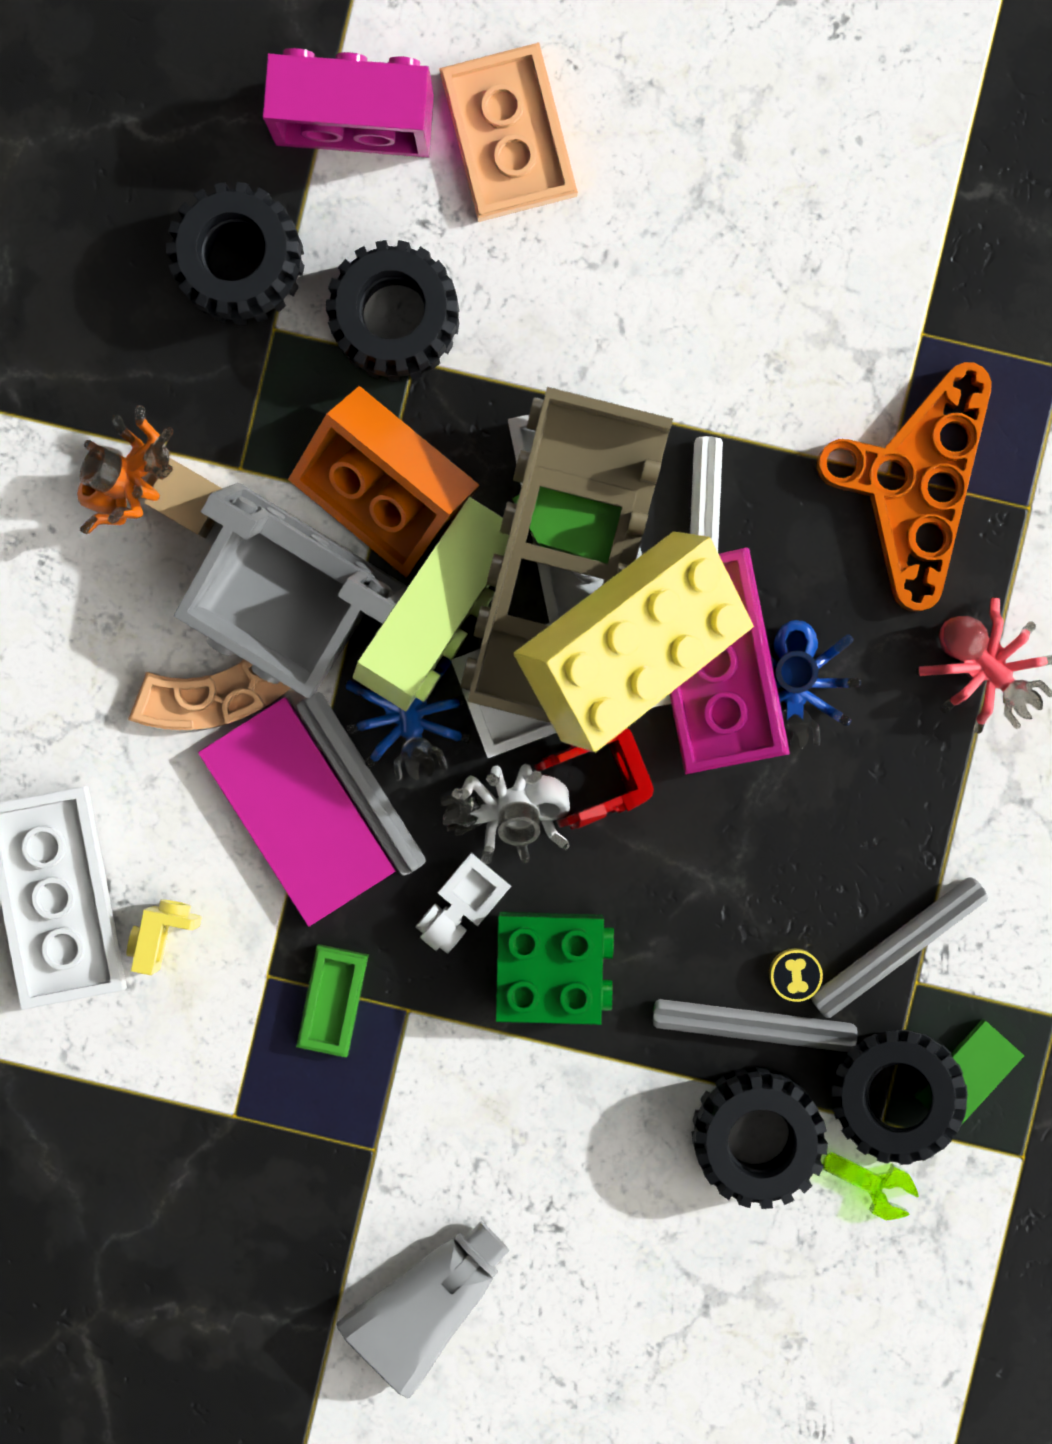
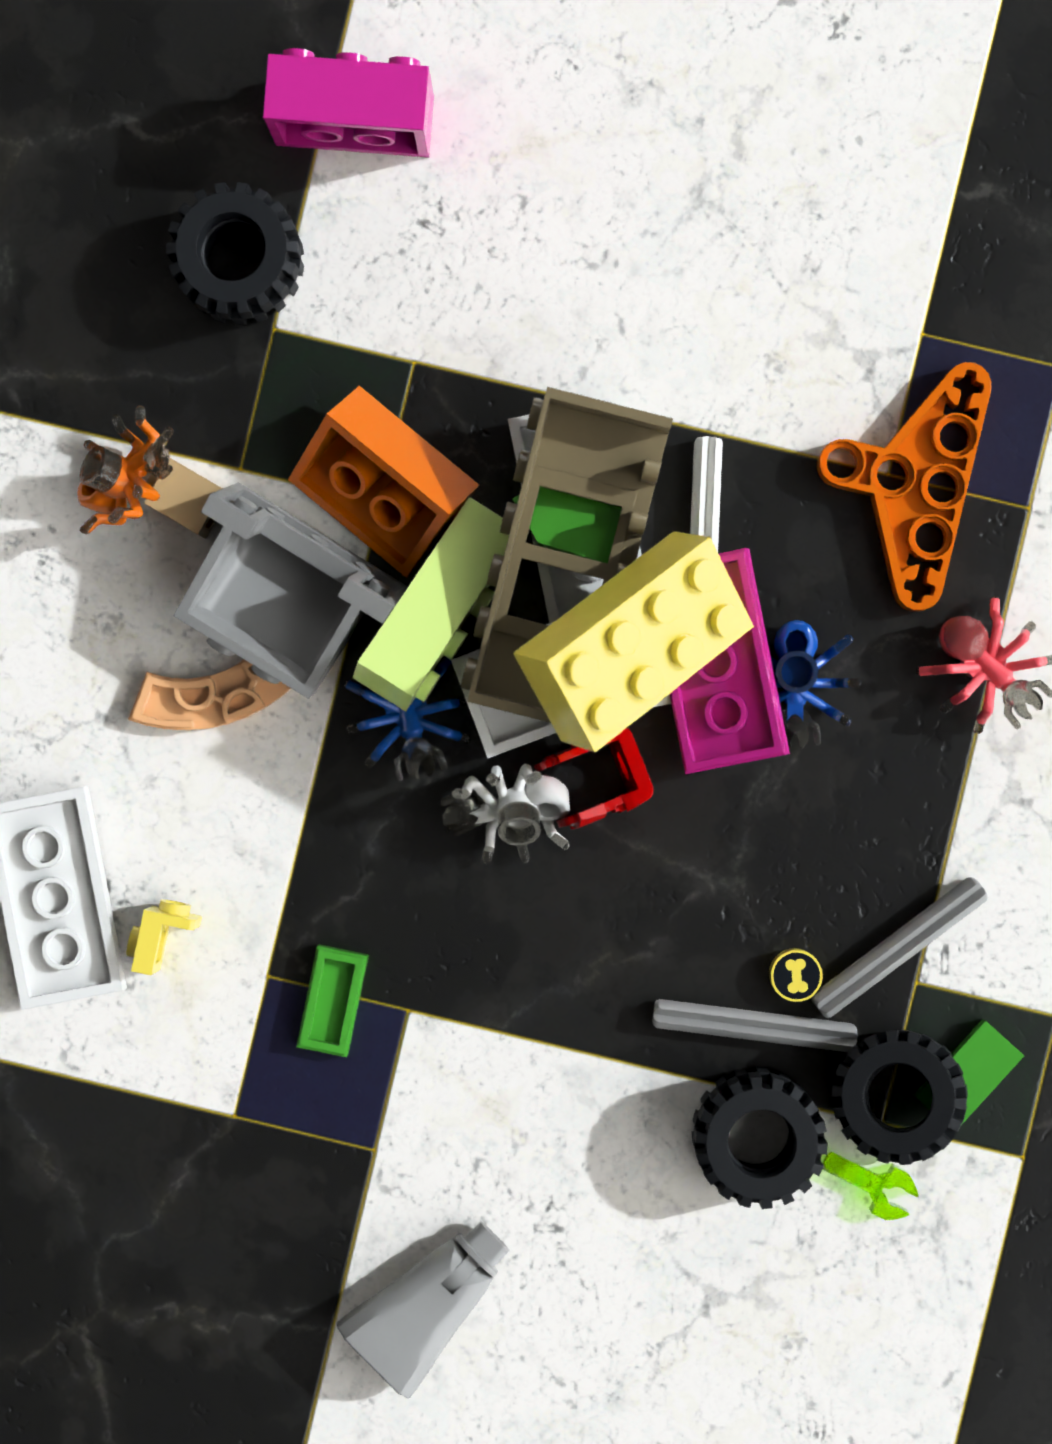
(297, 811): dark pink tile -> none
(360, 784): light grey axle -> none
(385, 268): black tyre -> none
(471, 892): white plate -> none
(508, 132): light nougat tile -> none
(553, 968): green brick -> none

